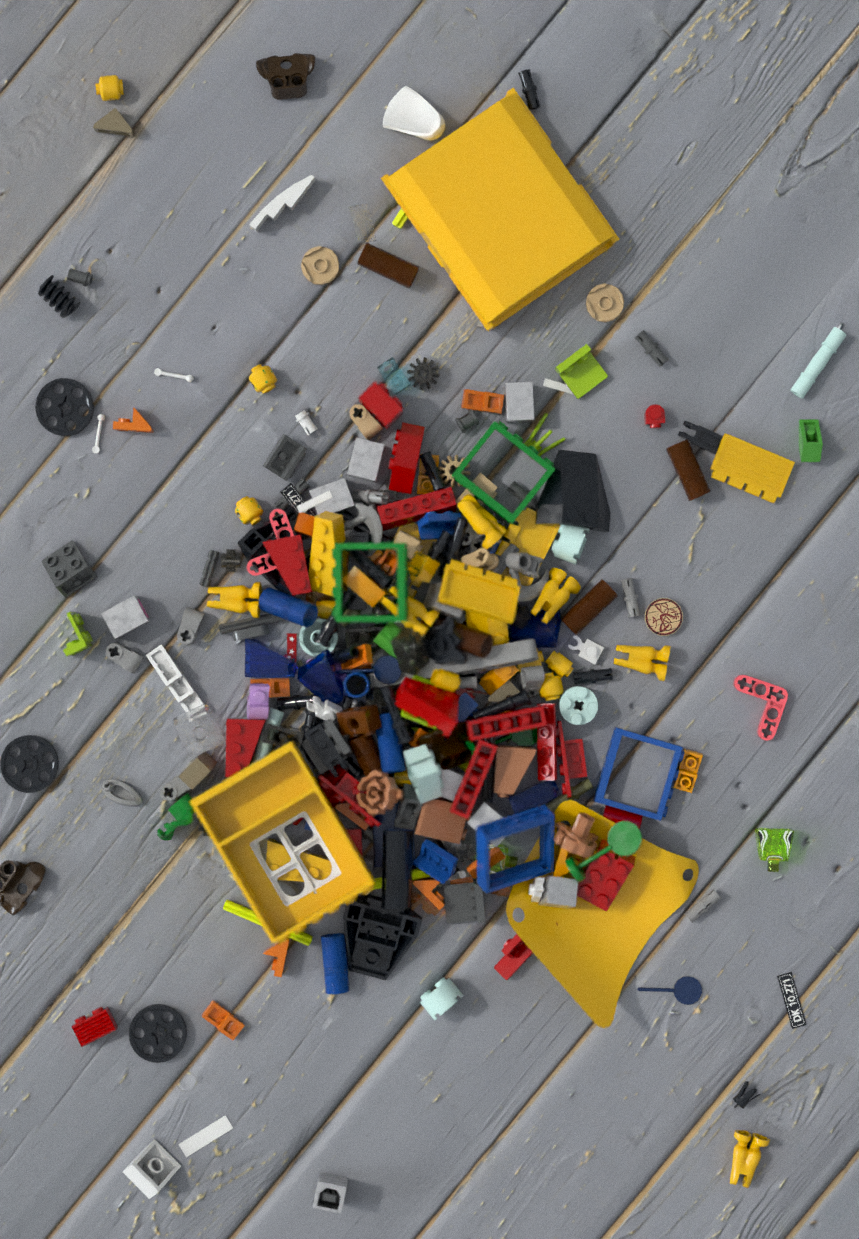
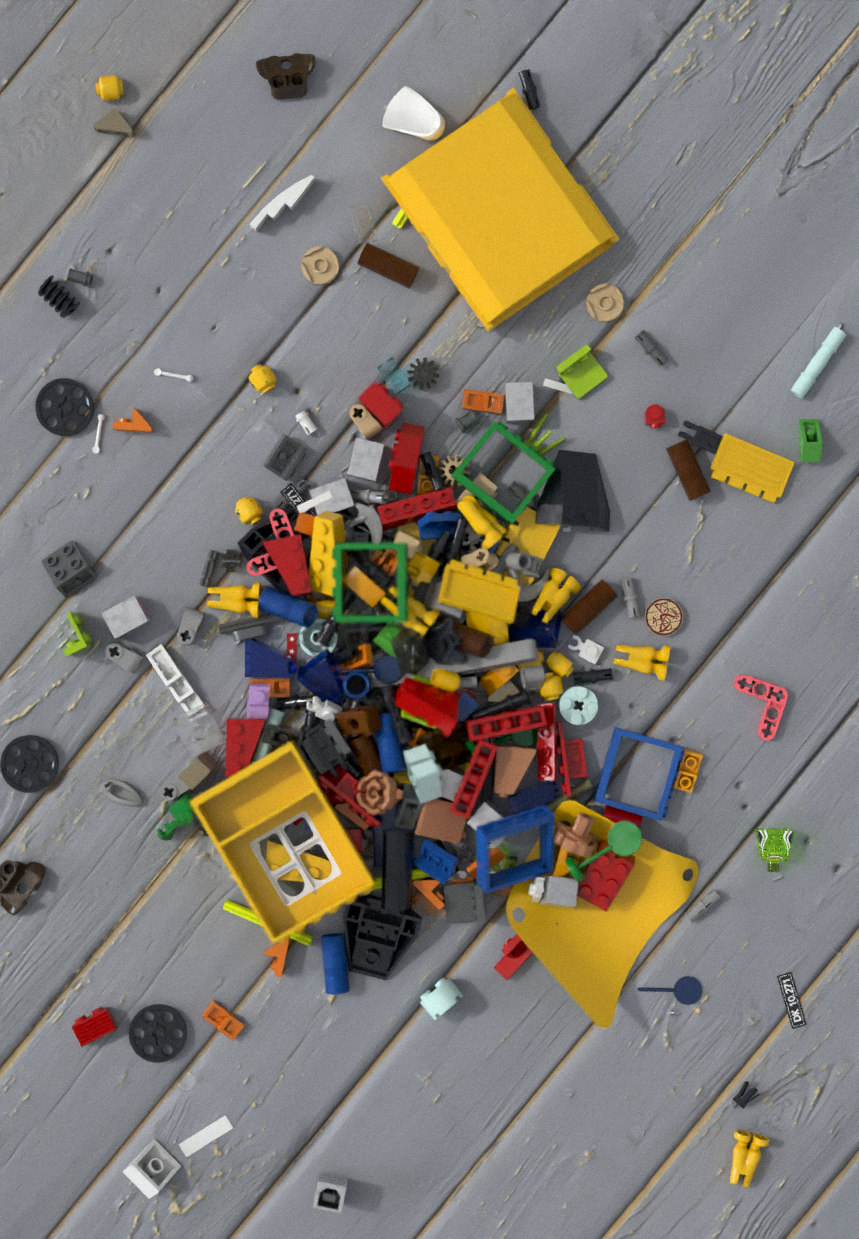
(570, 543): light aqua brick -> none

